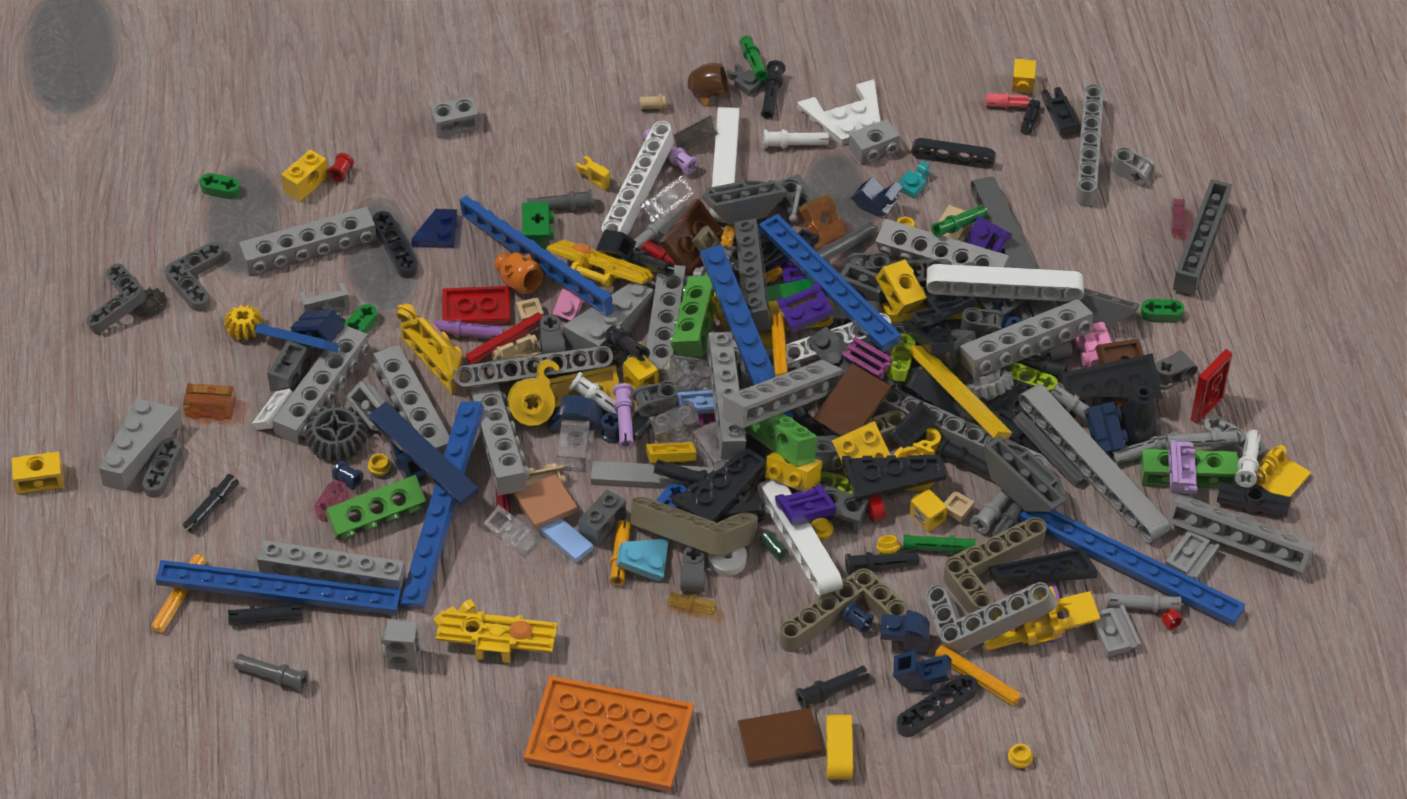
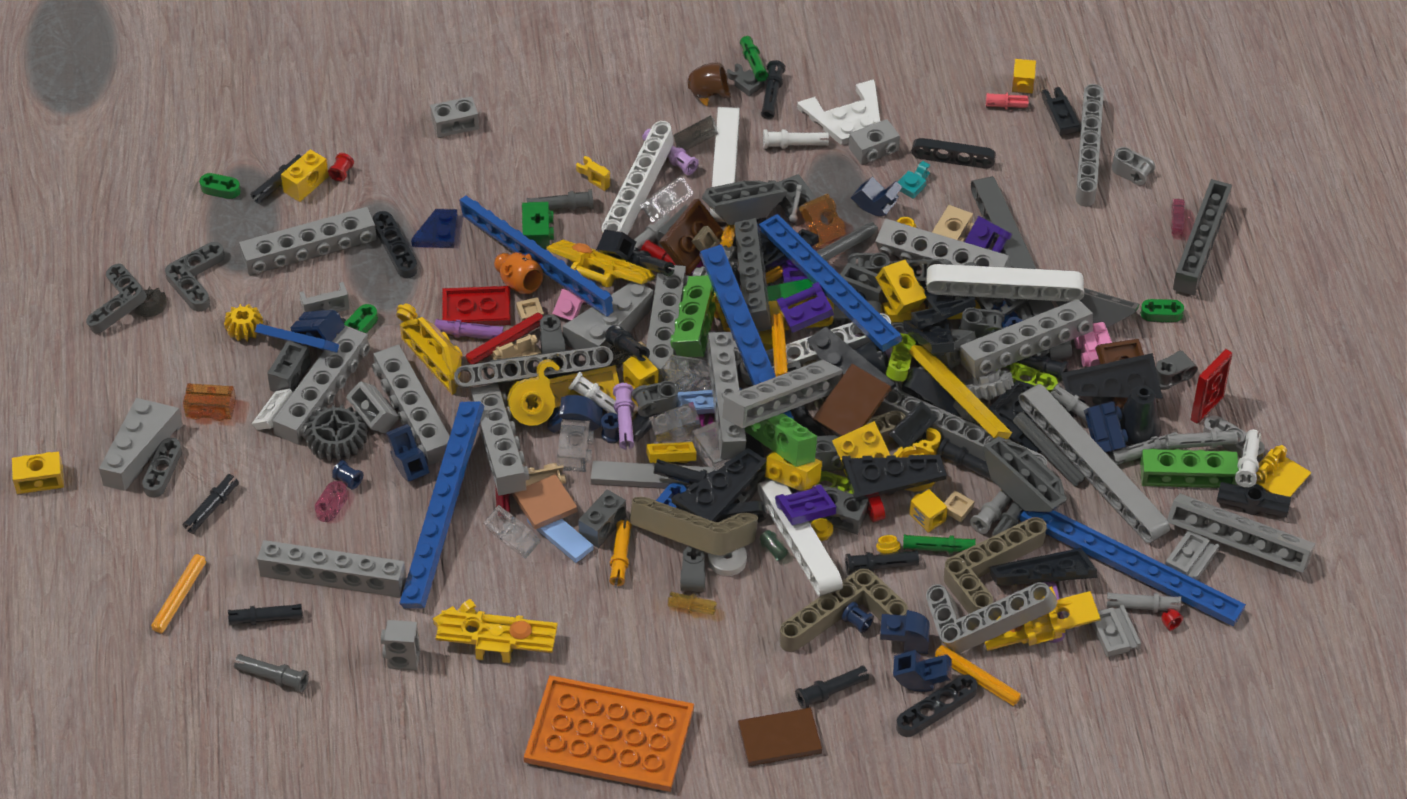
(272, 183): none -> black pin
(278, 587): blue plate -> none
(379, 464): yellow plate -> none
(407, 488): bright green brick -> none
(423, 453): dark blue tile -> none
(644, 557): medium azure wing -> none
(653, 102): tan pin -> none
(839, 747): yellow beam -> none
(882, 356): magenta tile -> none
(953, 223): green pin -> none
(1020, 756): yellow plate -> none
(1030, 116): black axle -> none
(1182, 468): lavender hinge -> none

